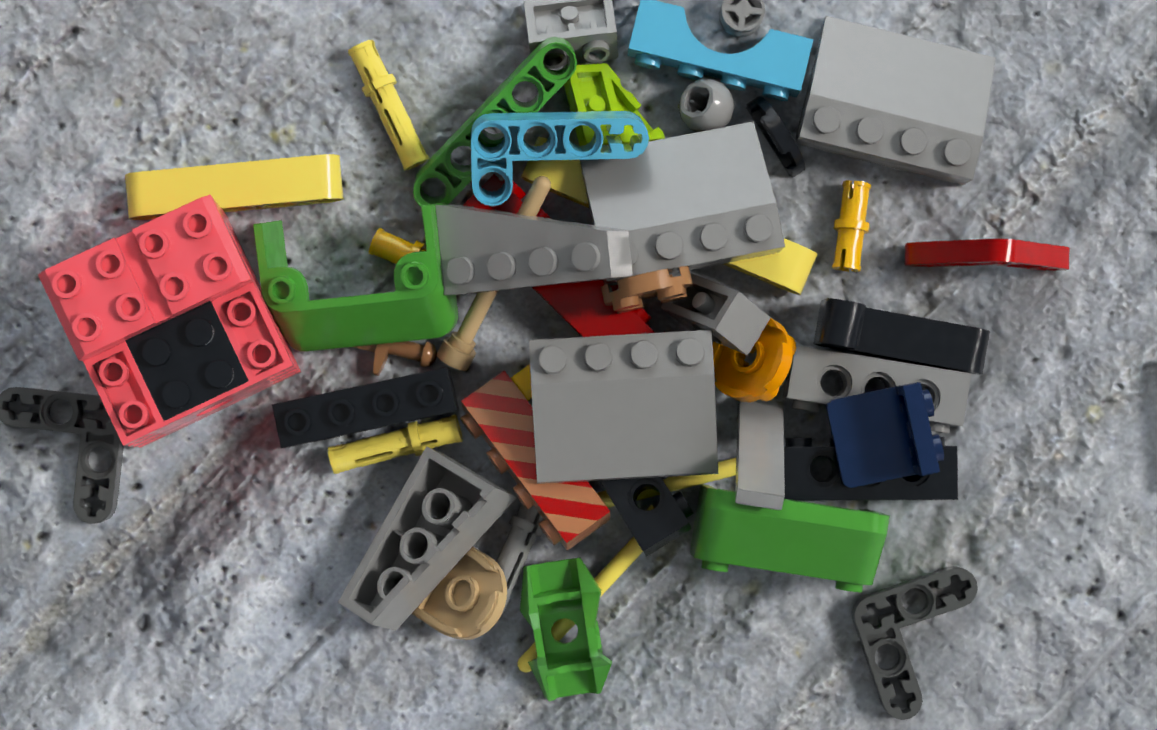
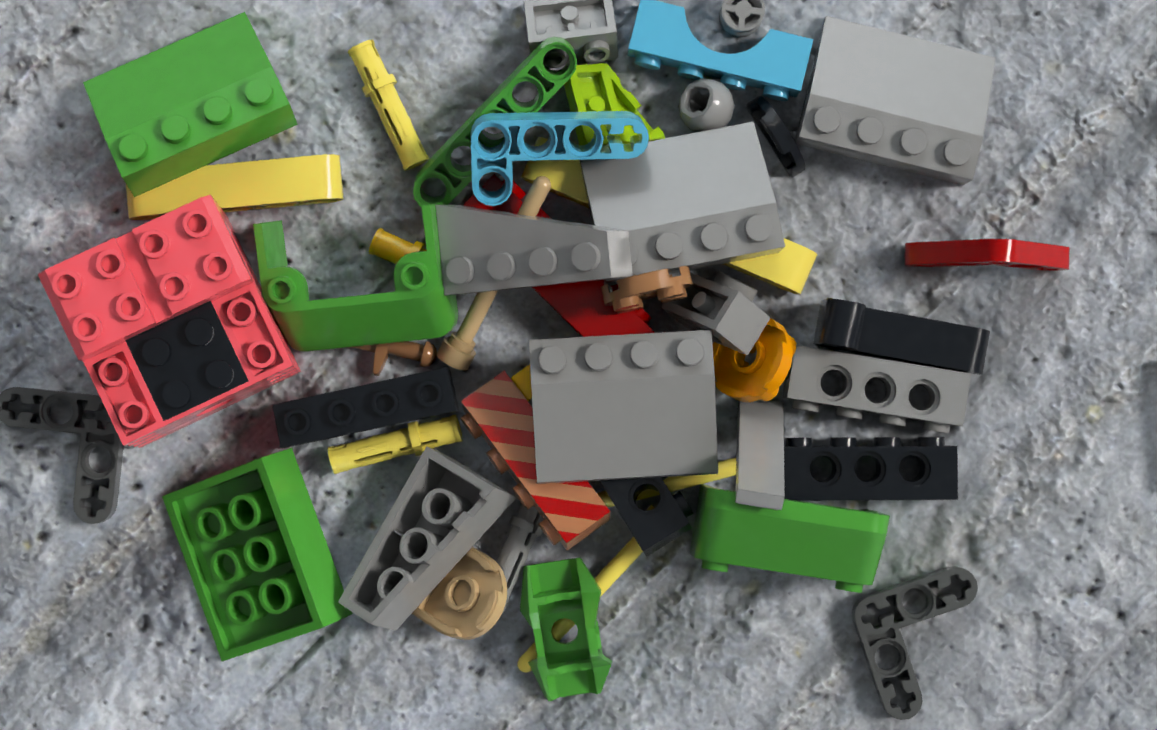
(189, 104): none -> bright green slope
(257, 554): none -> bright green slope
(735, 284): none -> light grey tile
(851, 226): yellow pin -> none
(884, 435): dark blue bracket -> none

